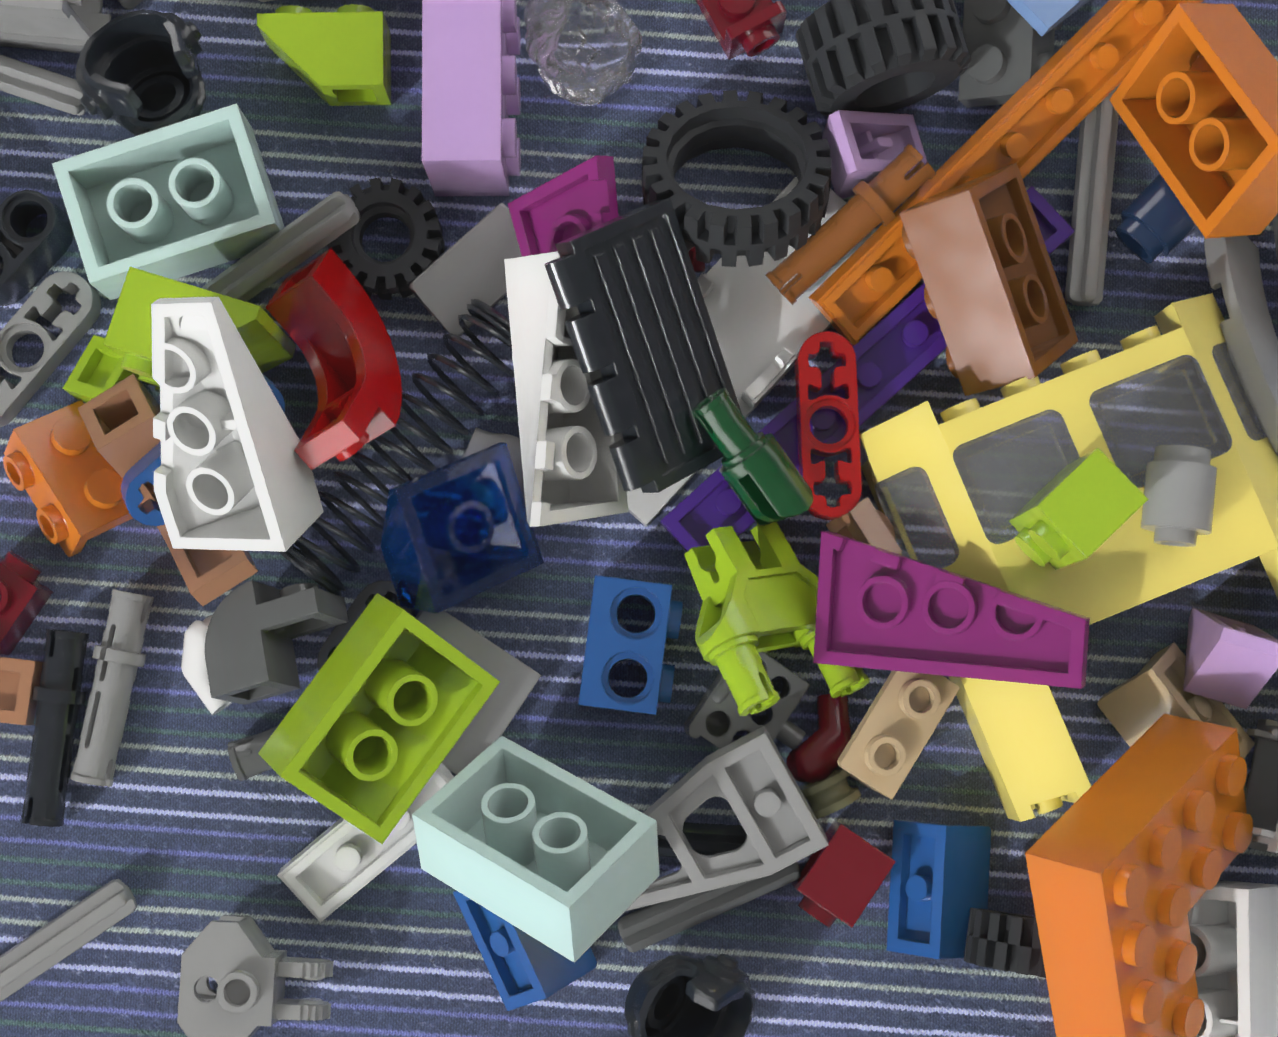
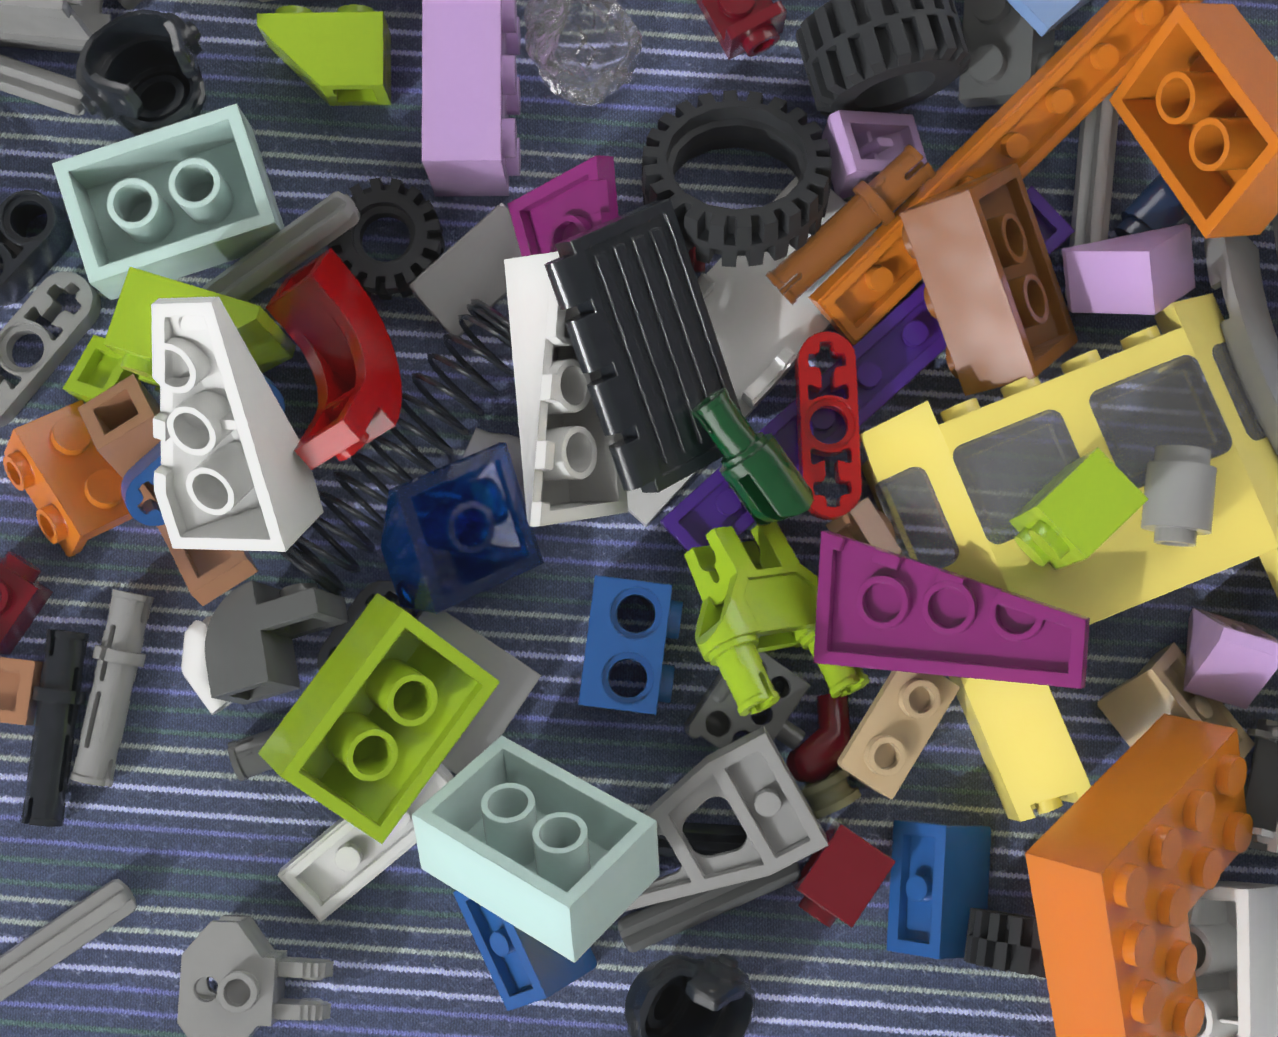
(1130, 272): none -> lavender slope

